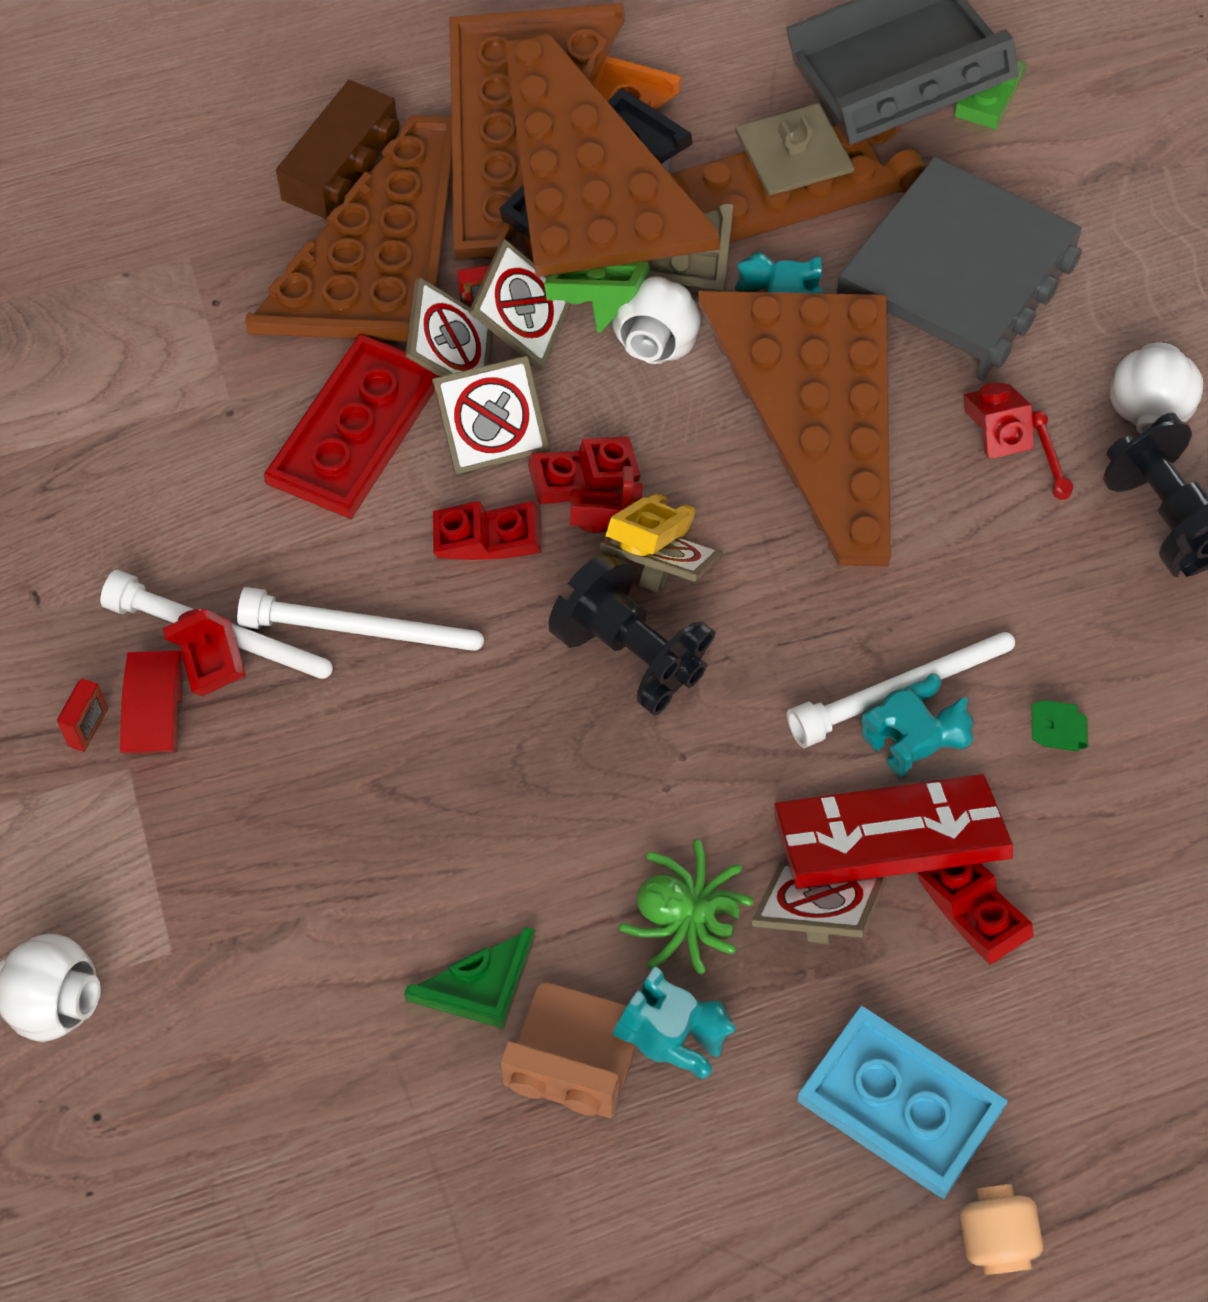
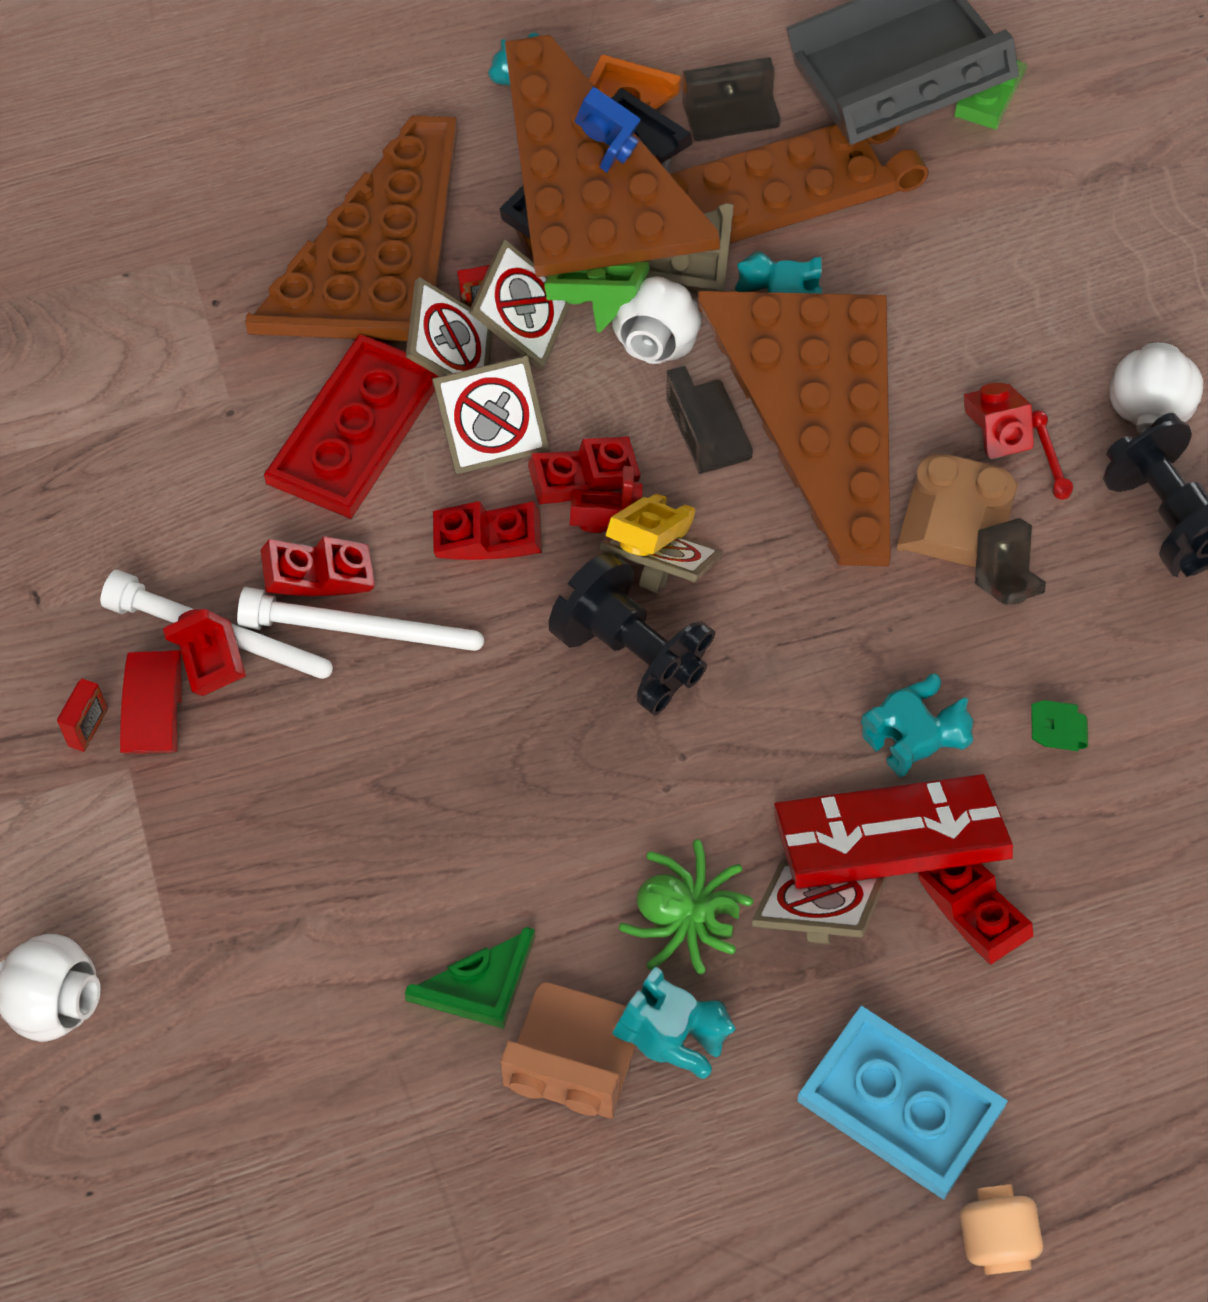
(323, 570): none -> red slope
(338, 149): reddish brown brick -> none
(482, 111): dark orange wing -> none
(608, 123): none -> blue bracket
(706, 421): none -> clear smoke panel
(730, 99): none -> clear smoke panel
(794, 149): dark tan piece -> none
(812, 722): white piece -> none
(951, 504): none -> medium nougat slope
(965, 261): dark grey panel -> none
(1005, 562): none -> clear smoke bracket

